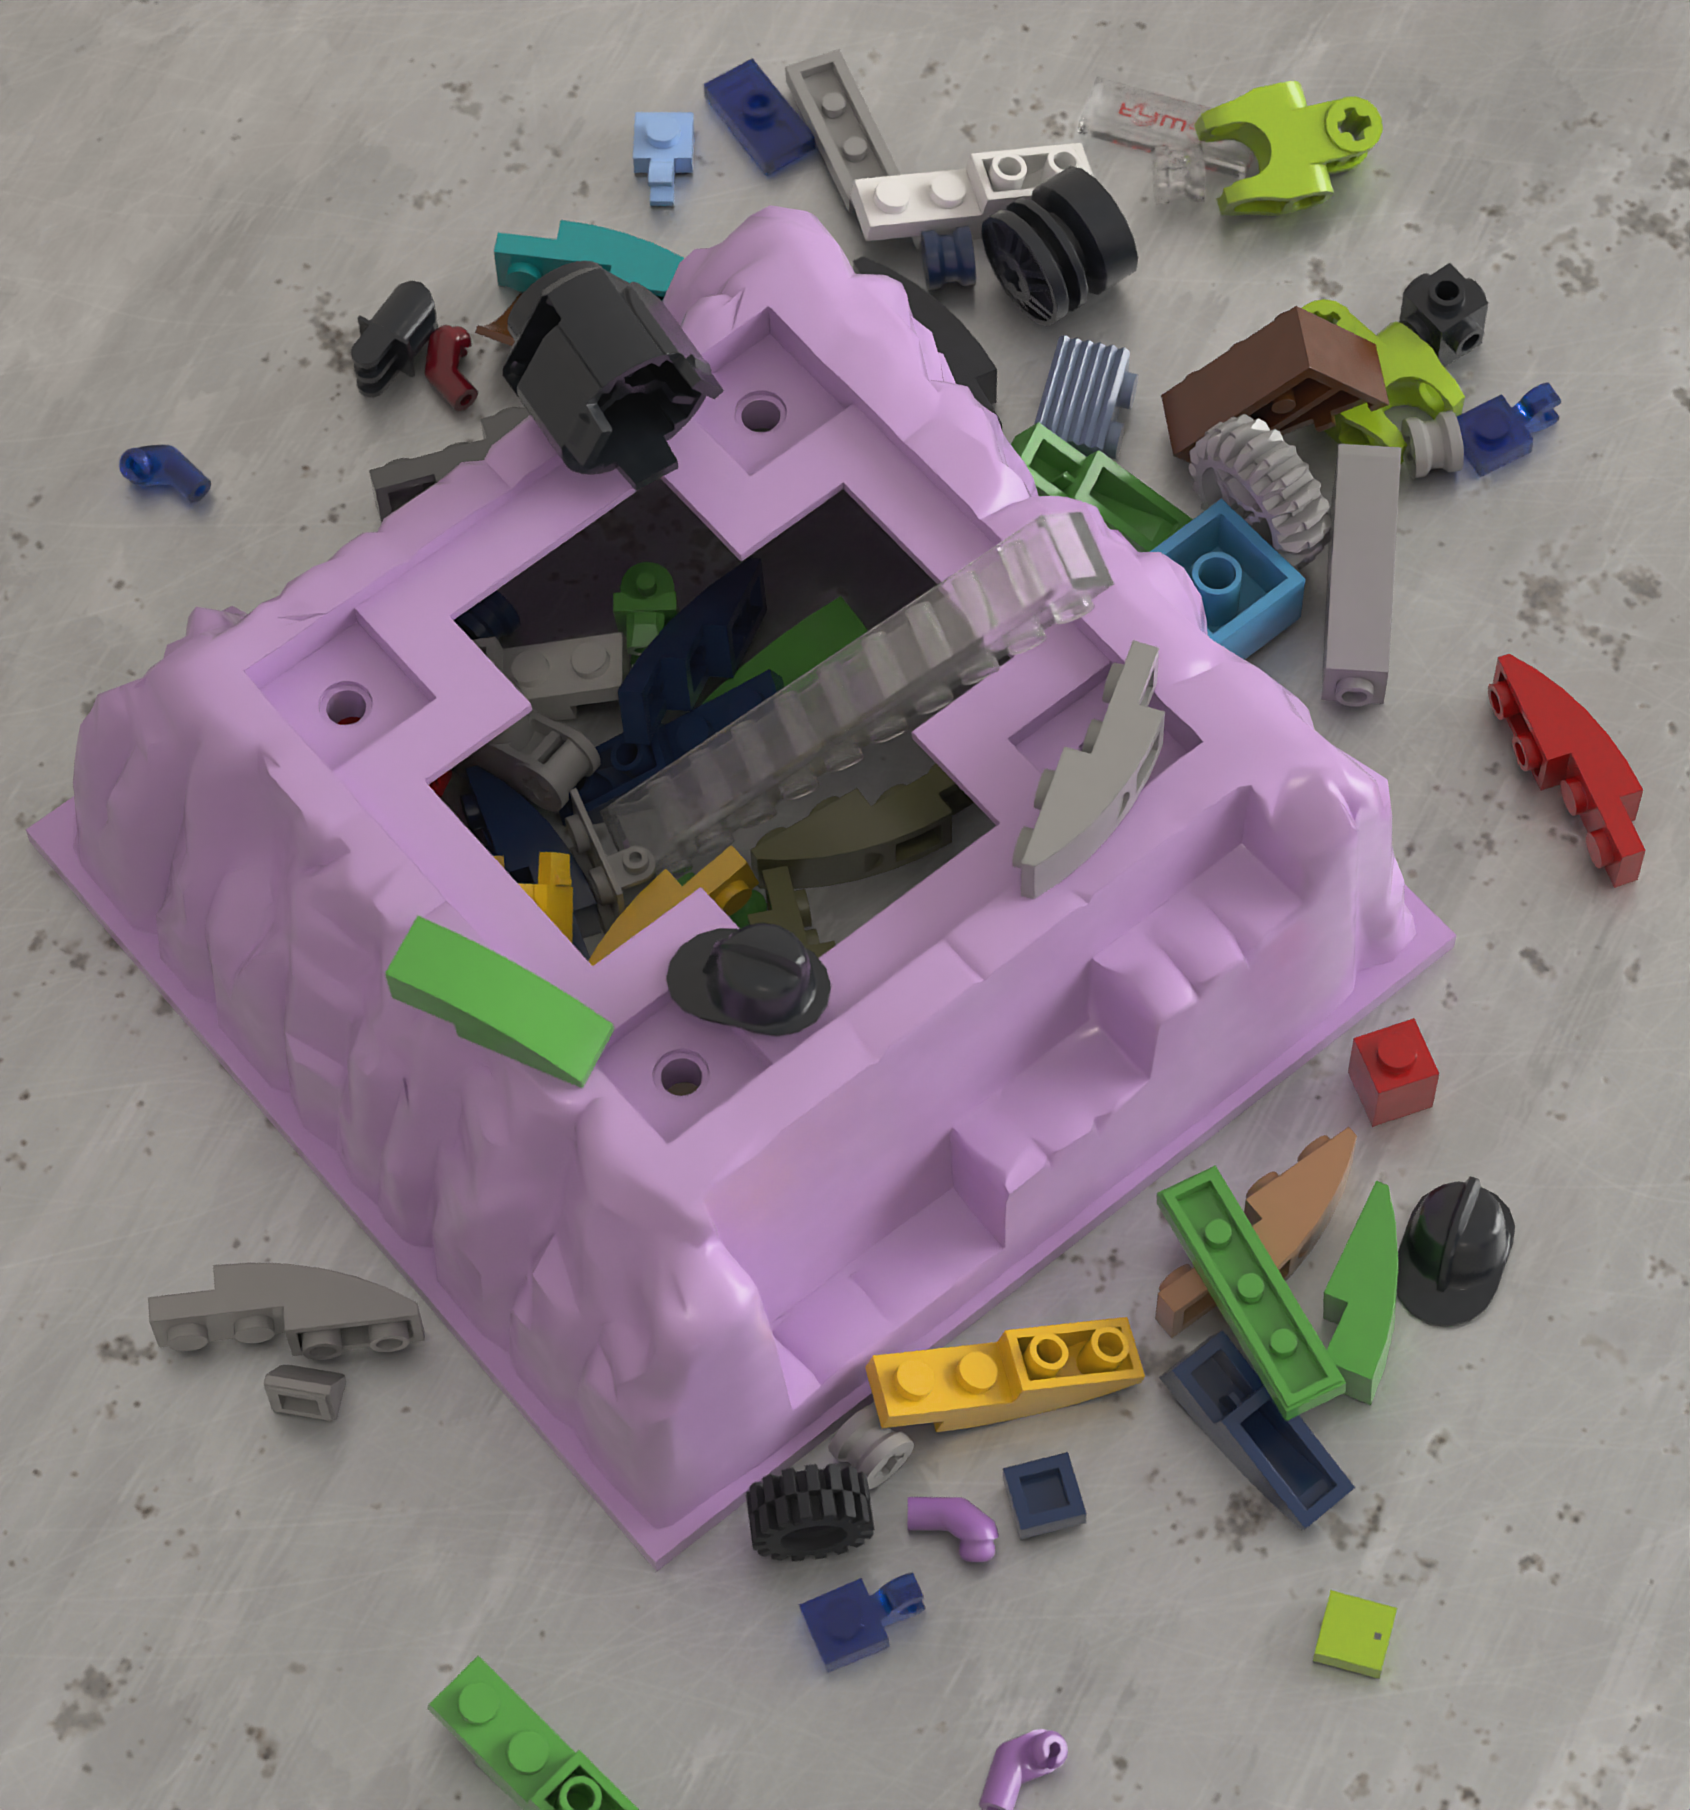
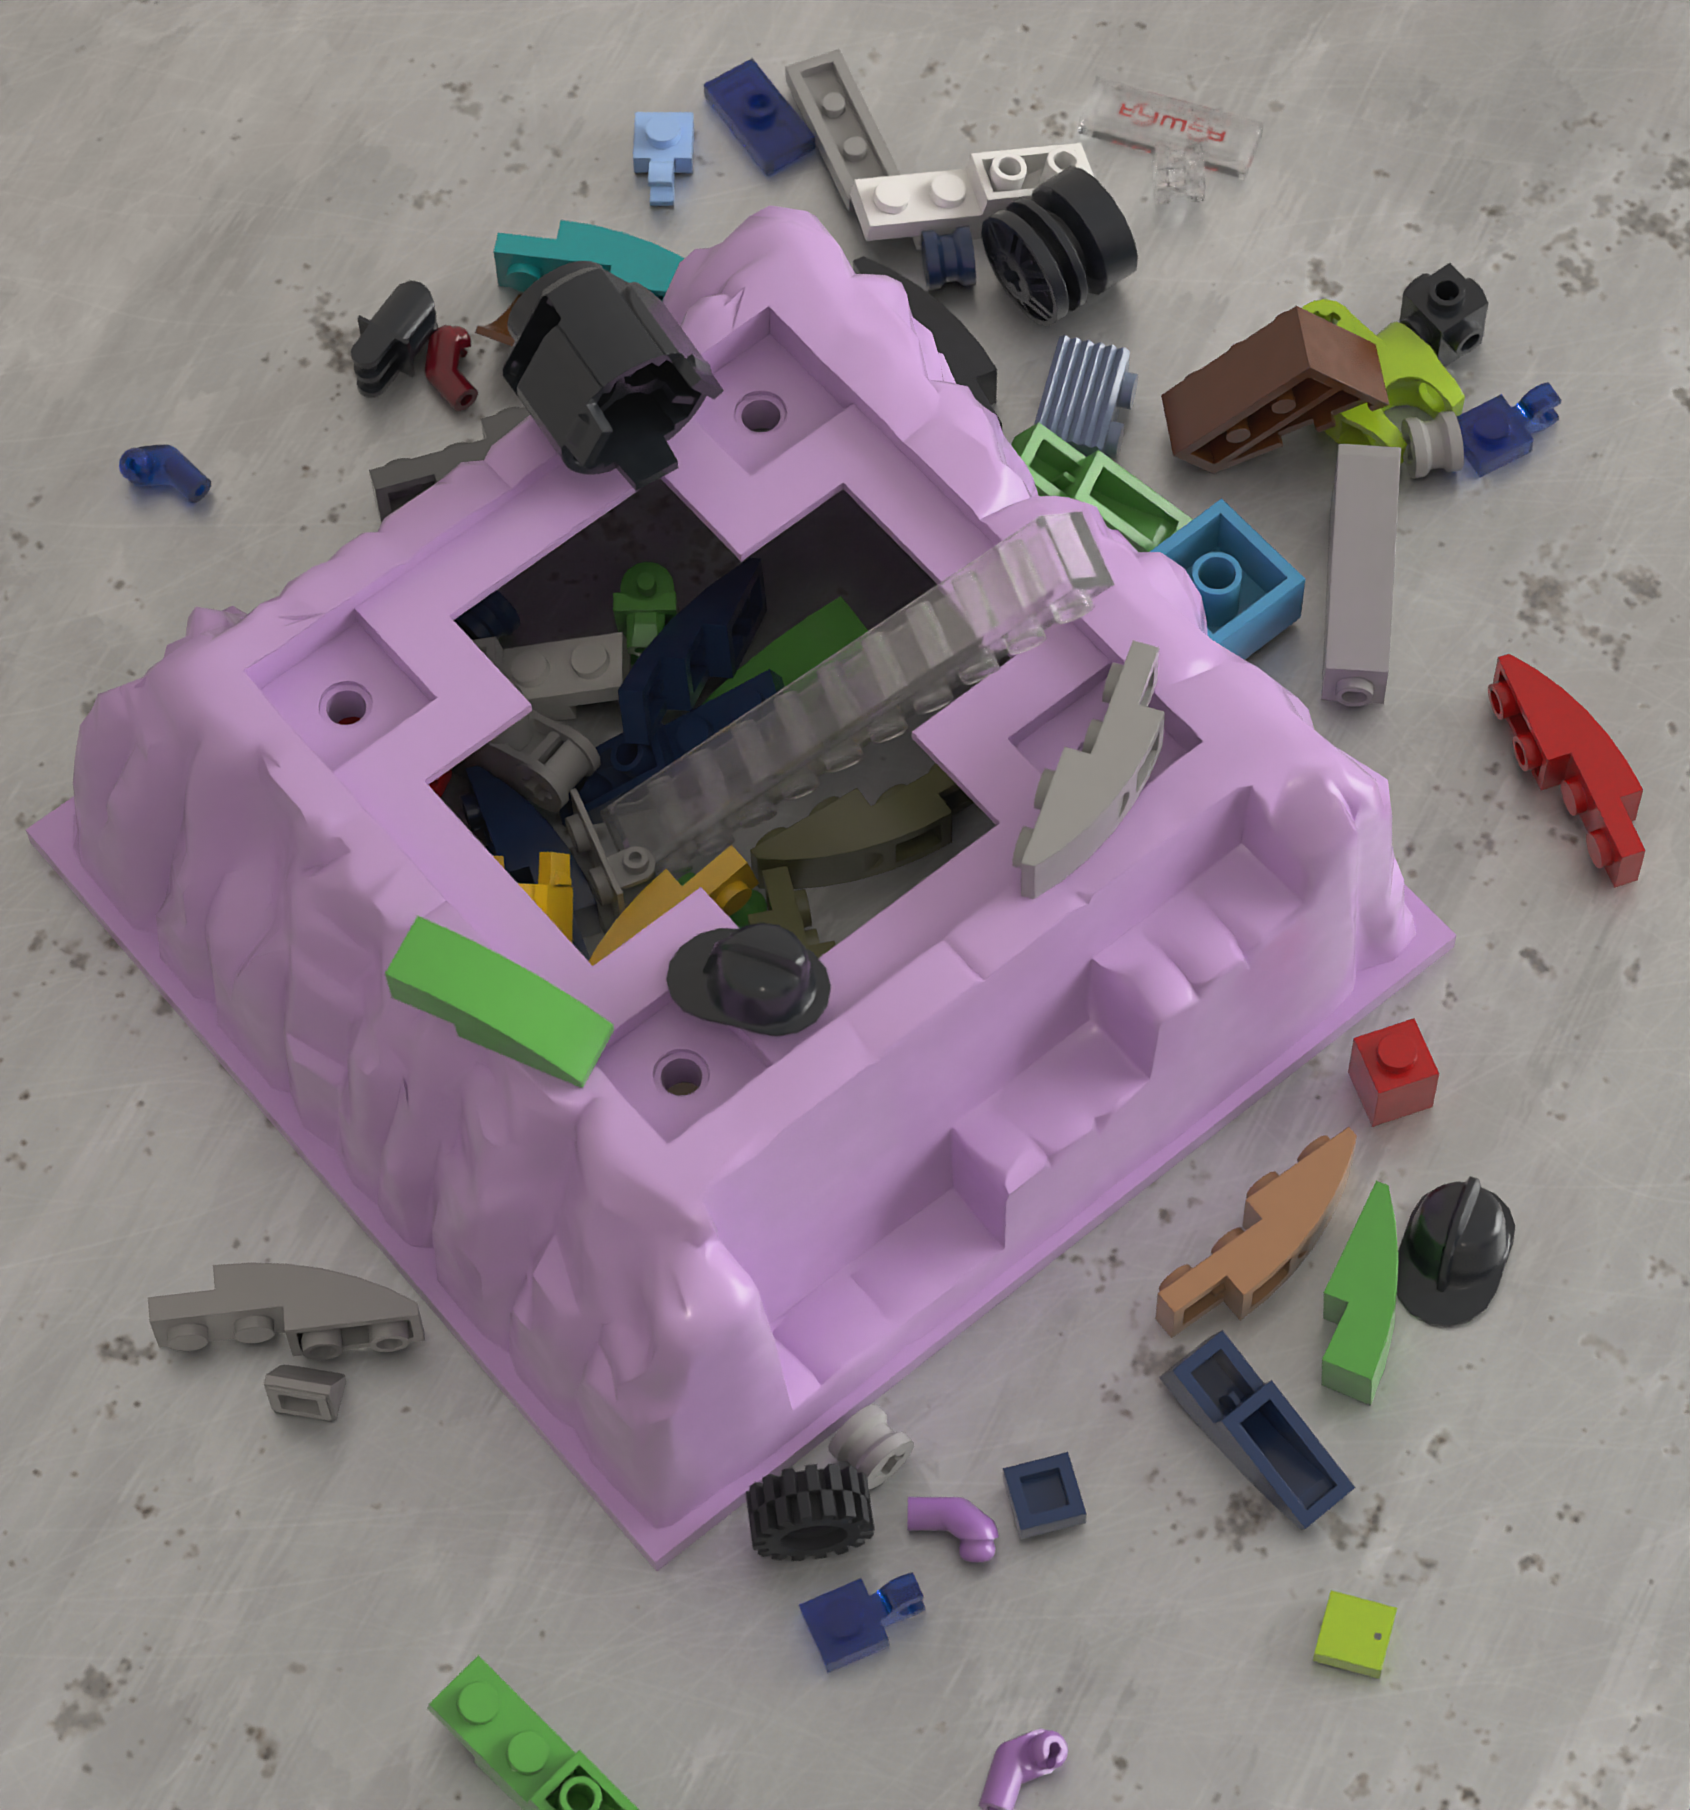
(1005, 1379): yellow slope -> none
(1251, 1293): bright green tile -> none
(1264, 485): light grey gear -> none
(1293, 146): lime piece -> none

